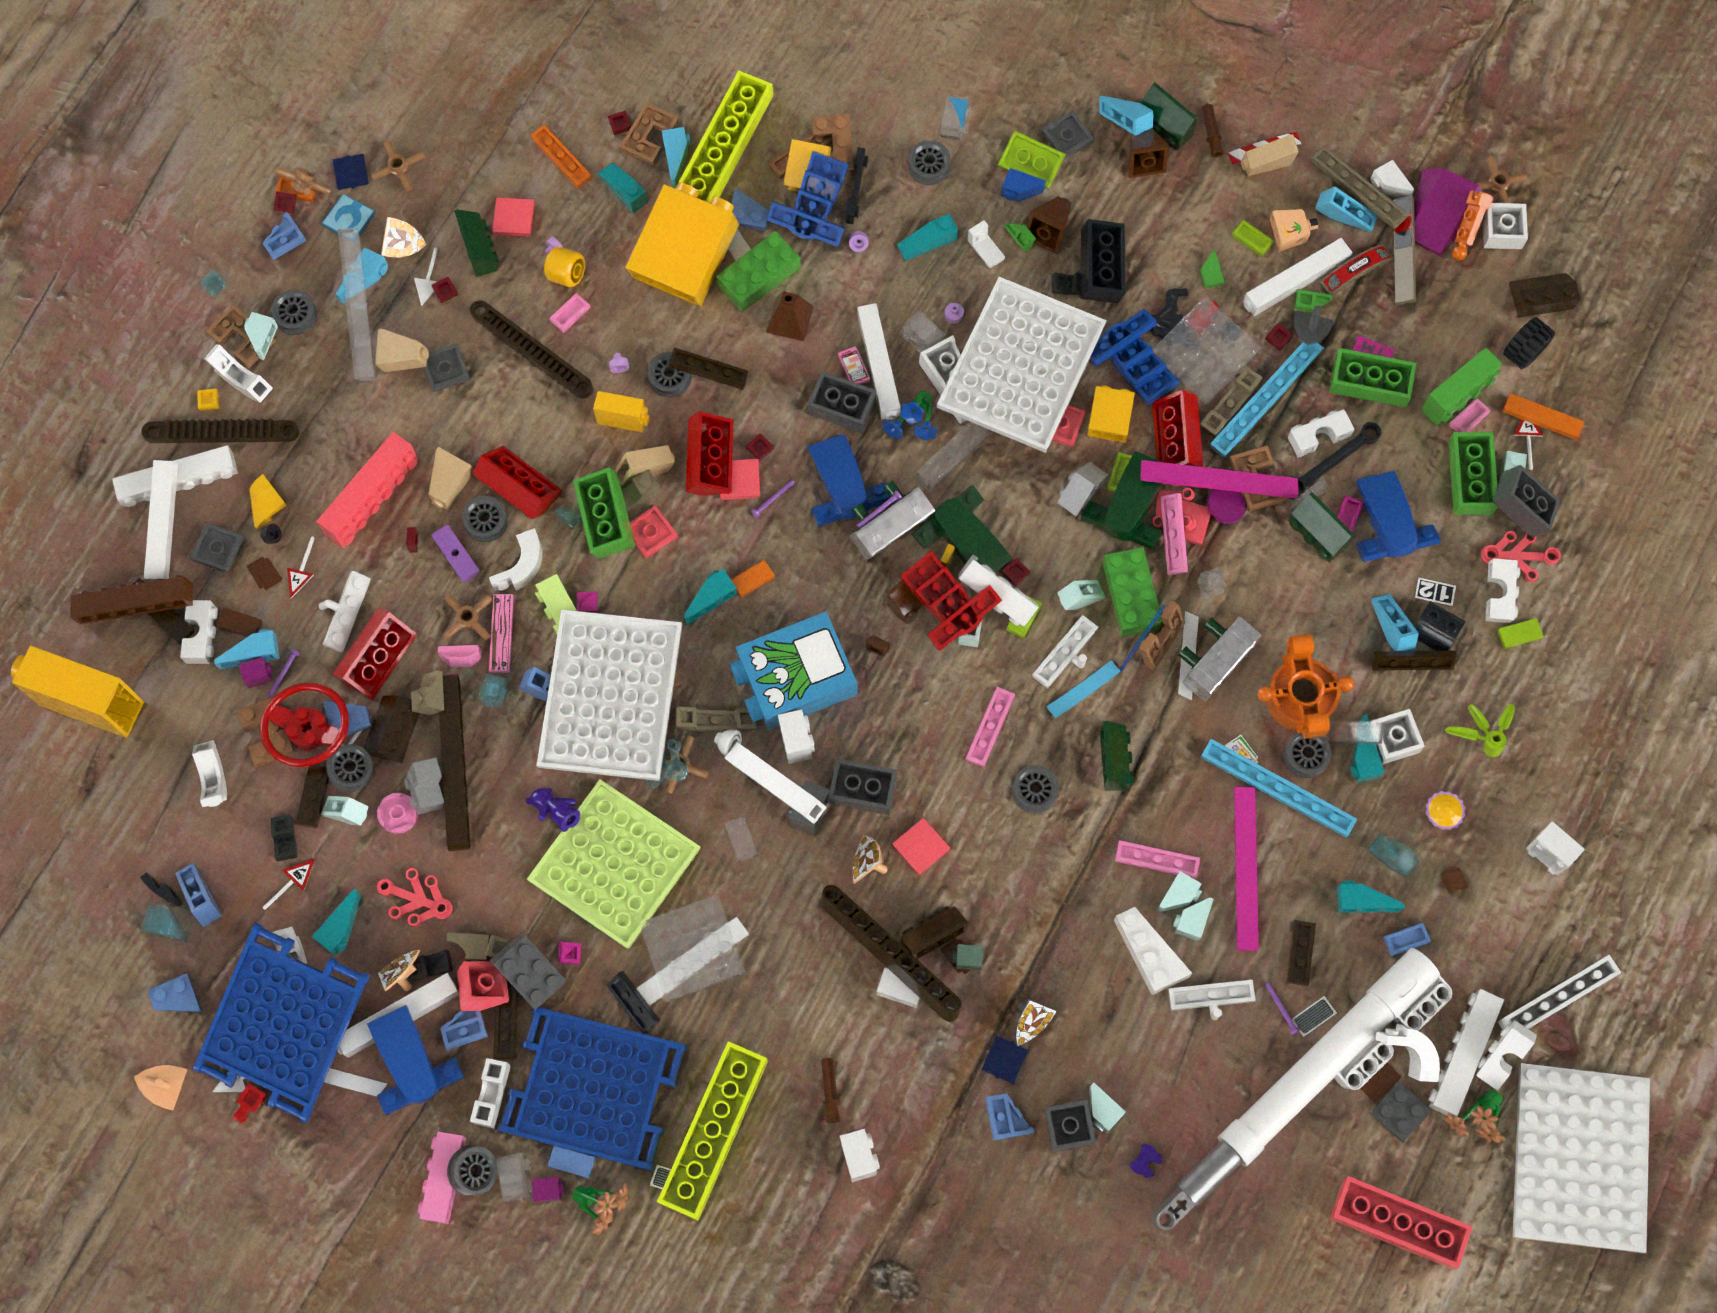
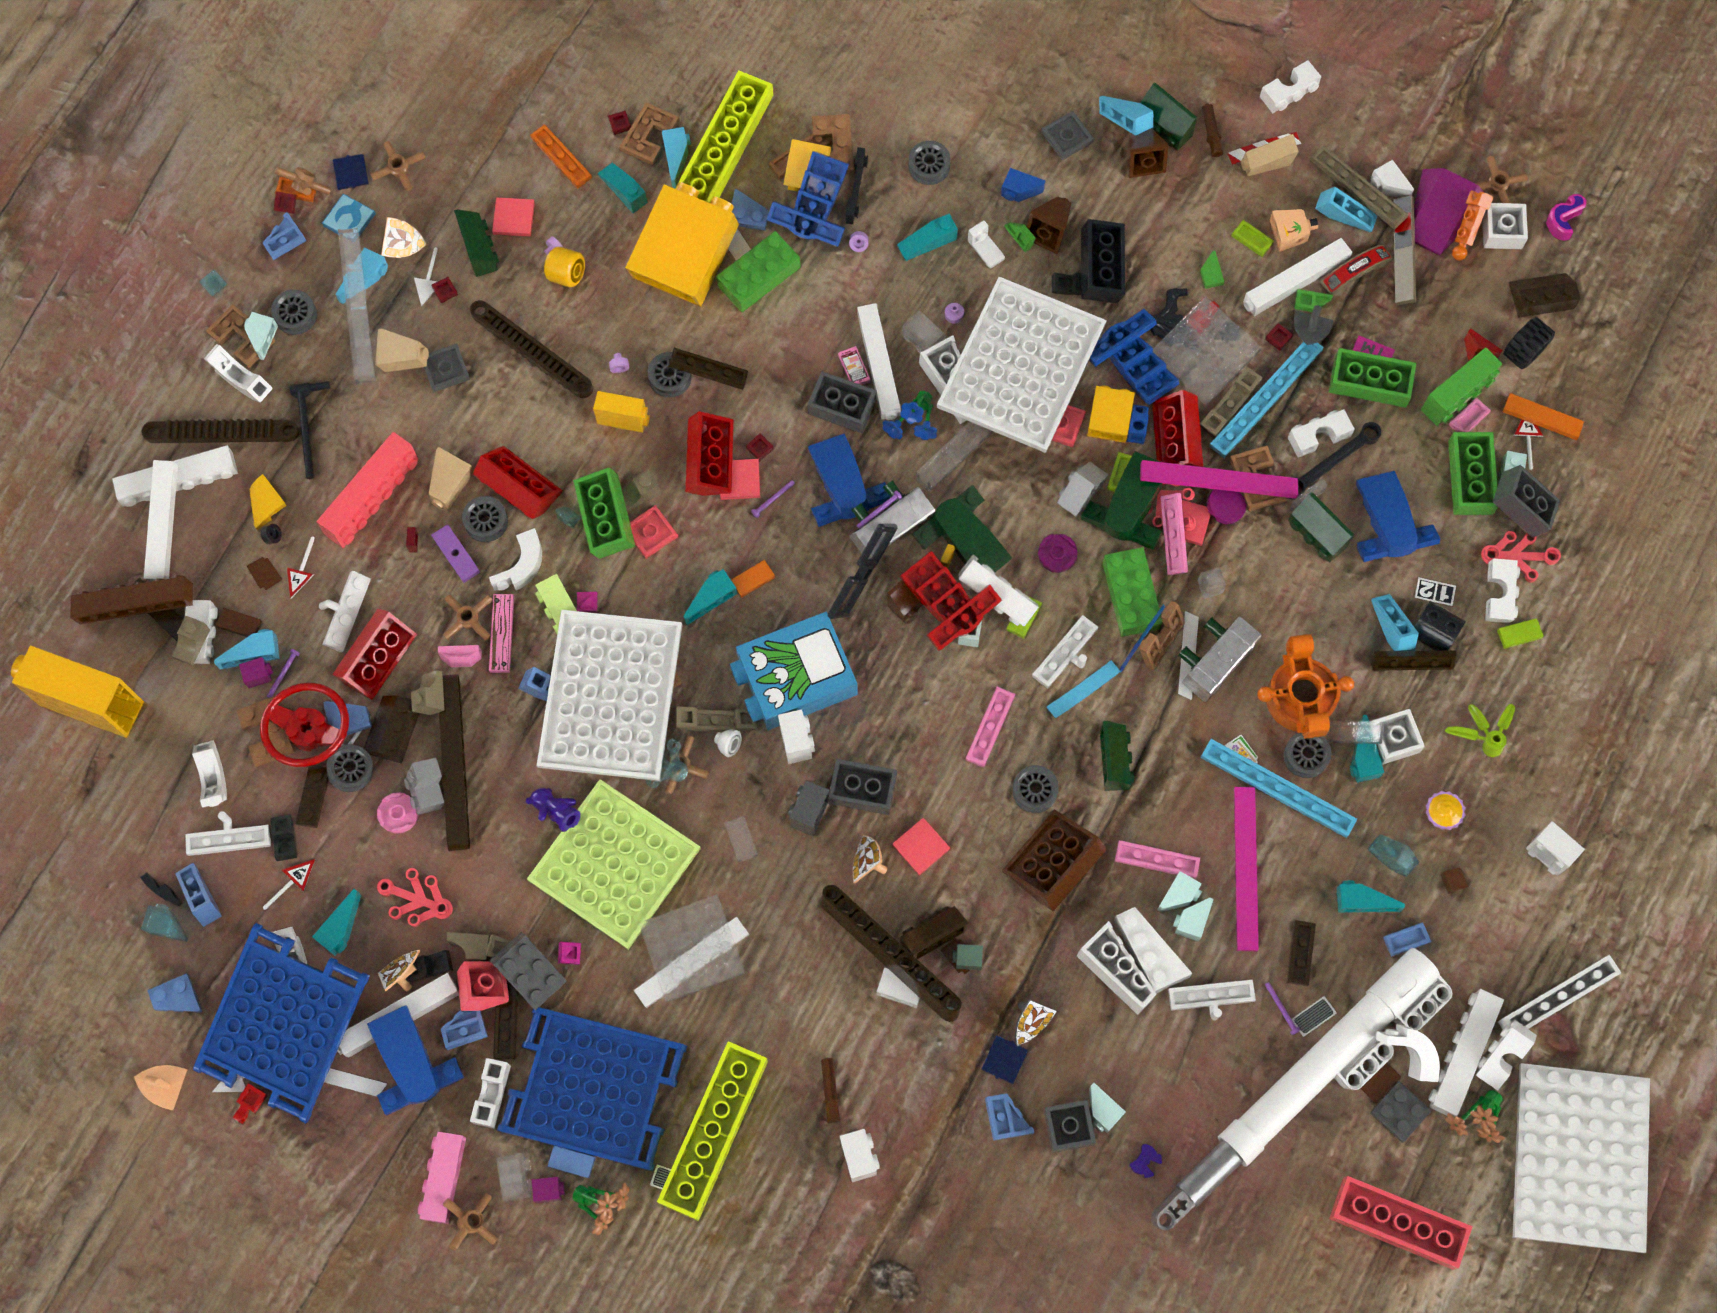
(190, 640): none -> dark tan arch
(208, 399): yellow tile -> none
(217, 547): dark grey plate -> none
(228, 839): none -> white plate
(301, 391): none -> black bar
(345, 810): light aqua slope -> none
(463, 1225): none -> medium nougat bar
(471, 1157): dark grey wheel -> none
(493, 690): clear light blue brick -> none
(569, 313): bright pink tile -> none
(633, 1002): black tile -> none
(656, 459): tan slope -> none
(775, 783): white brick -> none
(790, 316): reddish brown slope -> none
(865, 569): none -> black bar
(877, 645): reddish brown slope -> none
(955, 117): clear brick -> none
(1015, 572): dark red tile -> none
(1031, 158): lime tile -> none
(1054, 859): none -> reddish brown slope
(1057, 553): none -> magenta tile
(1080, 594): light aqua slope -> none
(1116, 968): none -> white wedge
(1138, 424): none -> blue leg
(1278, 96): none -> white arch
(1350, 511): dark pink tile -> none
(1476, 343): none -> red slope
(1561, 213): none -> dark pink animal

